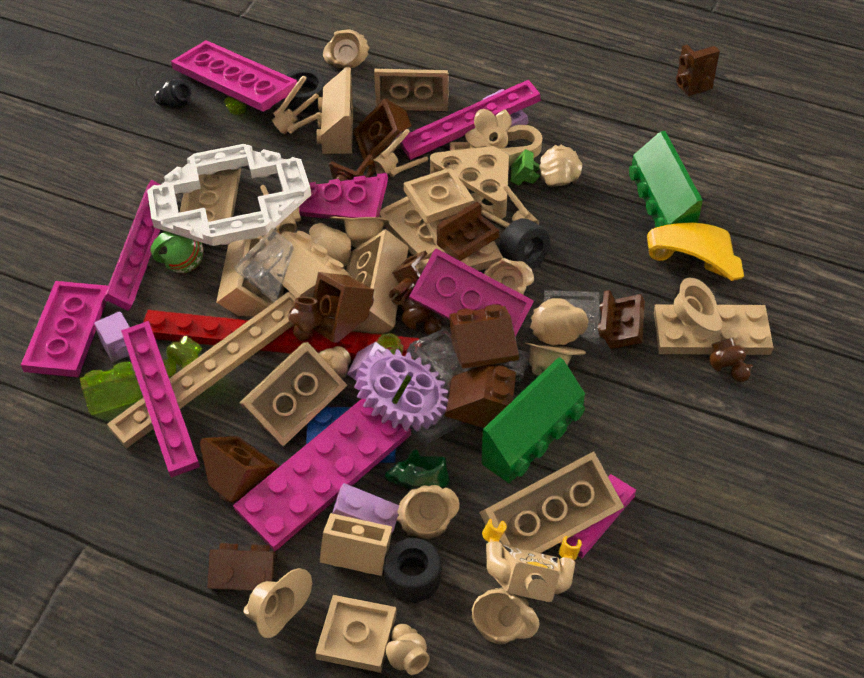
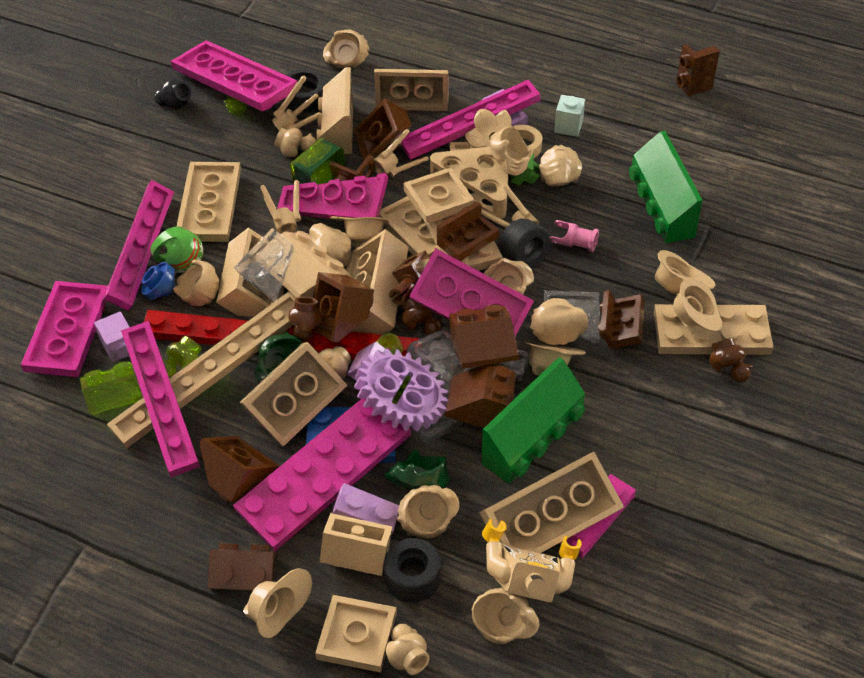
(158, 281): none -> blue plate
(195, 224): white plate -> none
(198, 284): none -> tan hair
(274, 352): none -> dark green hair
(290, 139): none -> tan animal
(314, 162): none -> clear neon green piece
(510, 150): none -> tan hair
(569, 115): none -> light aqua brick
(577, 236): none -> bright pink piece
(675, 269): none -> tan piece
(699, 240): yellow panel -> none

